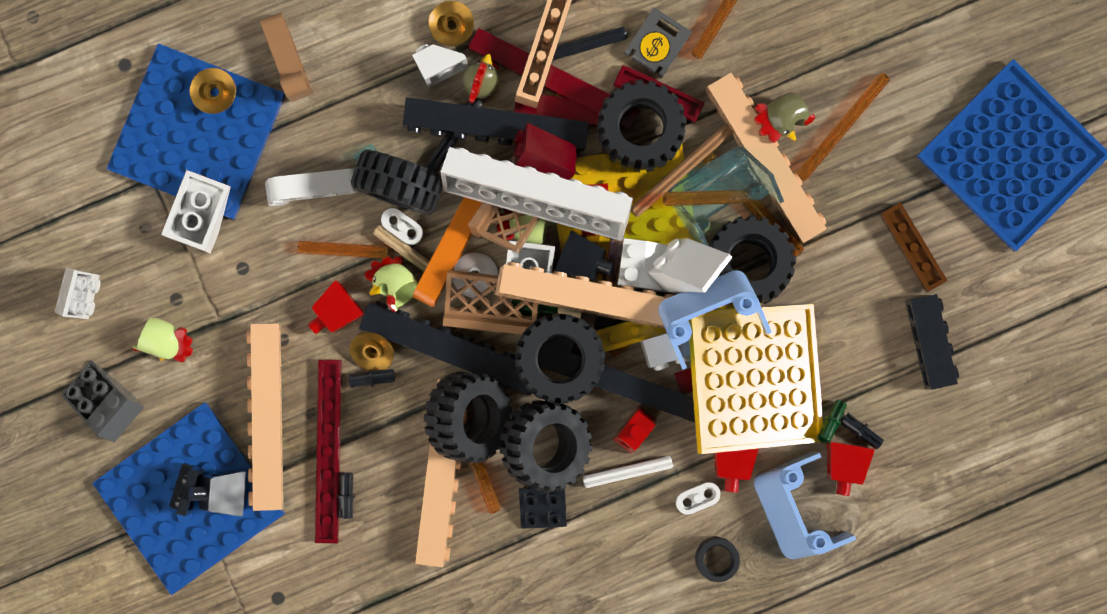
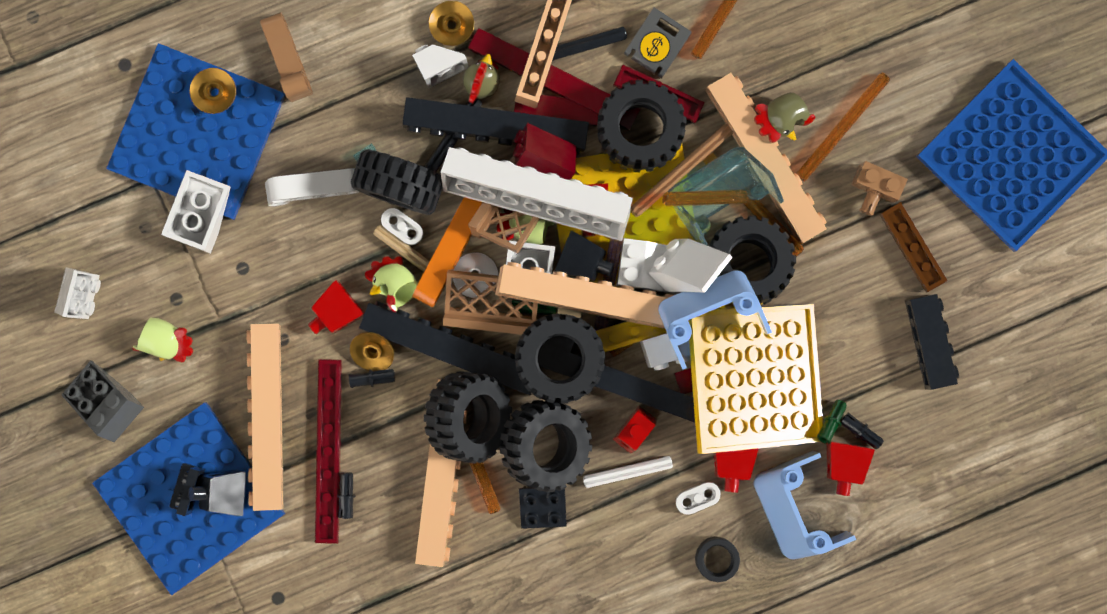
(342, 249): clear orange axle -> none
(878, 184): none -> medium nougat brick

